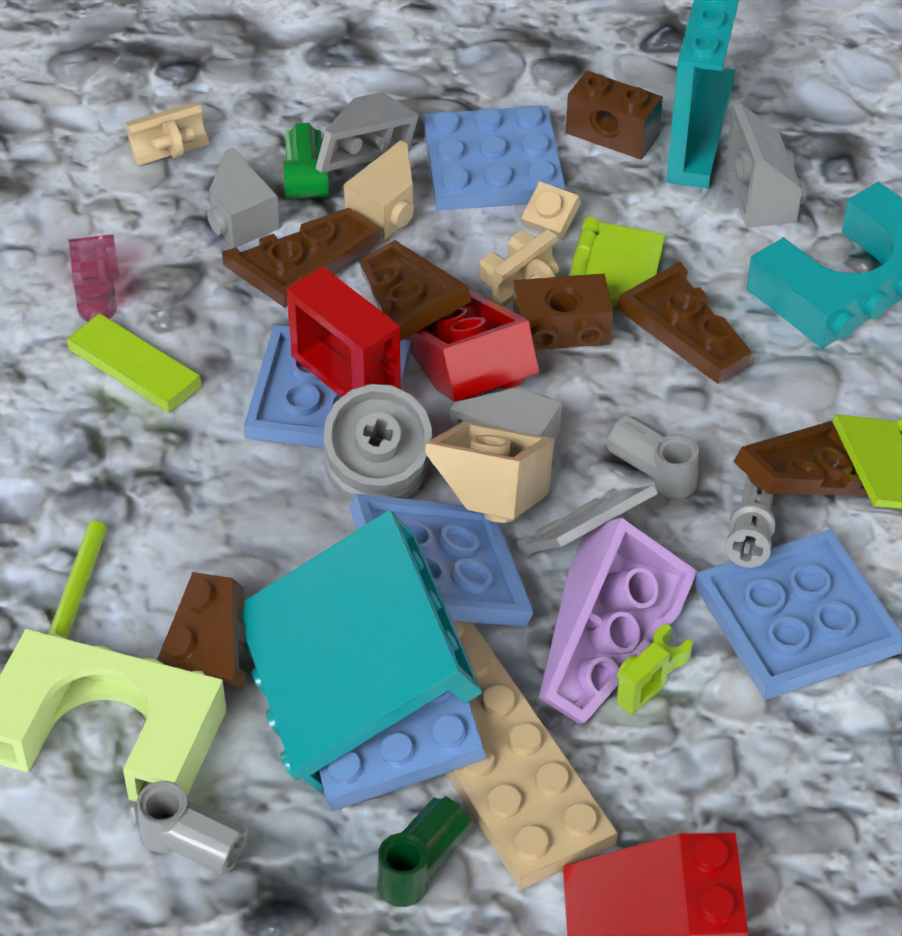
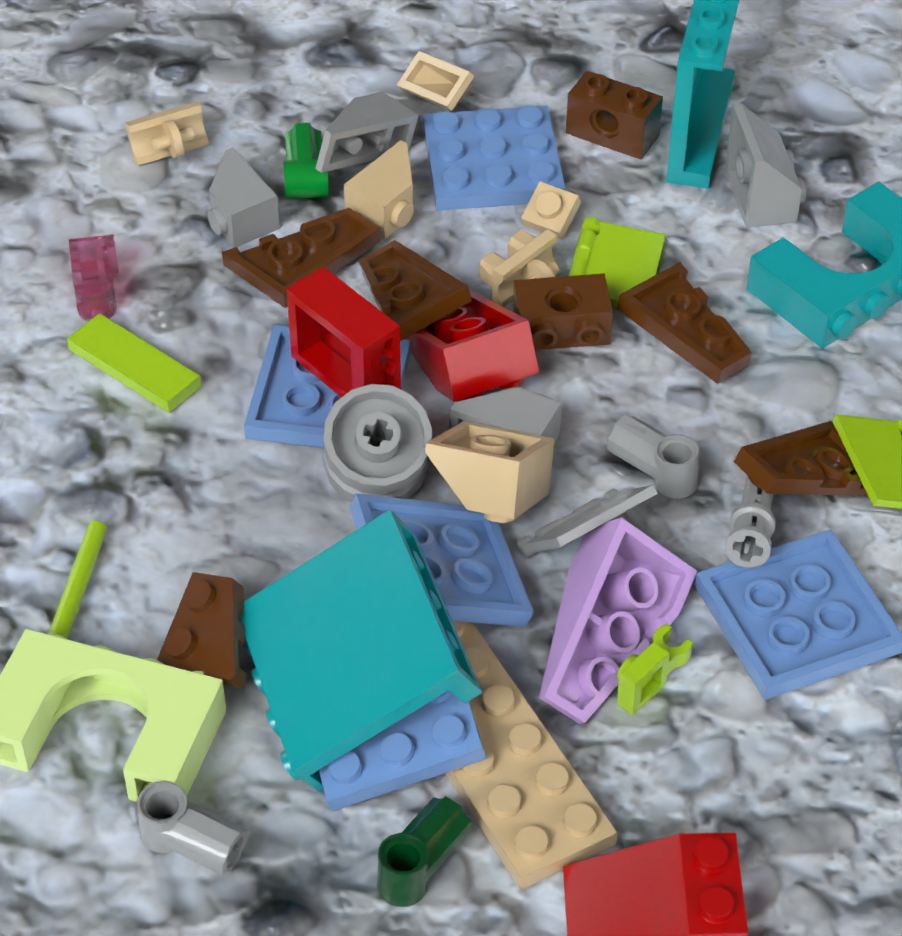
(436, 81): none -> tan slope

